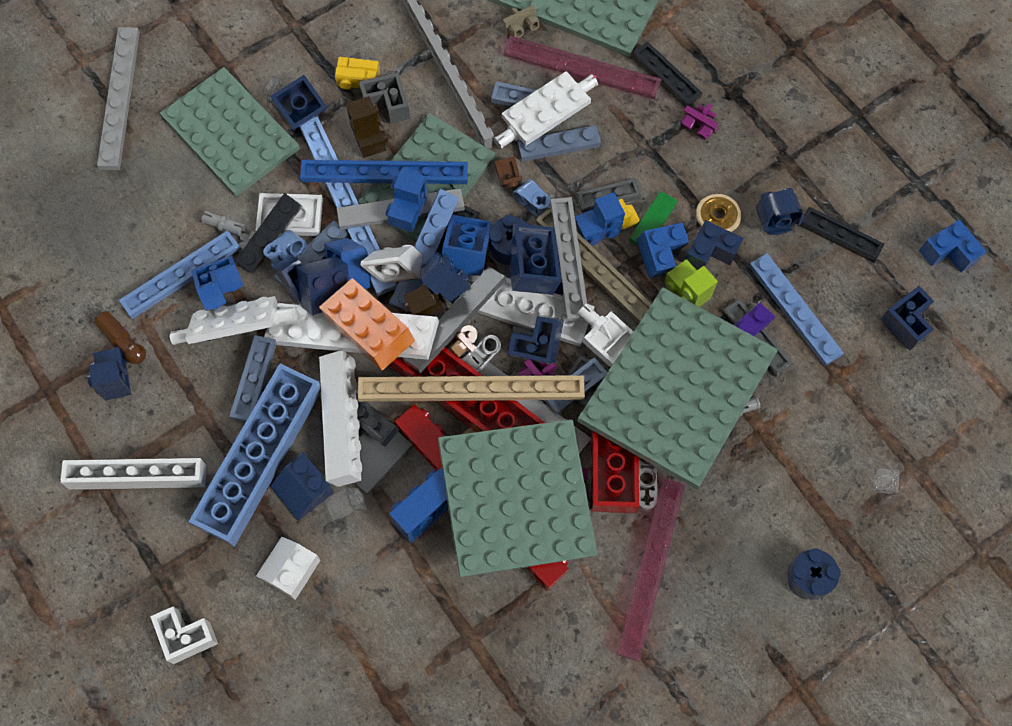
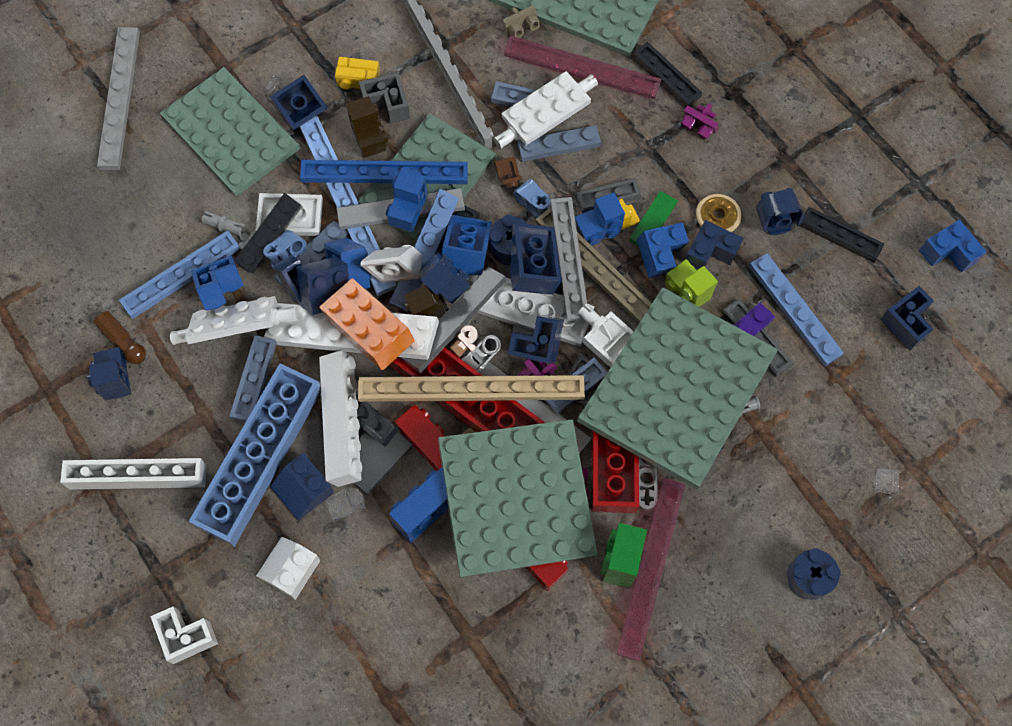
(623, 555): none -> green brick

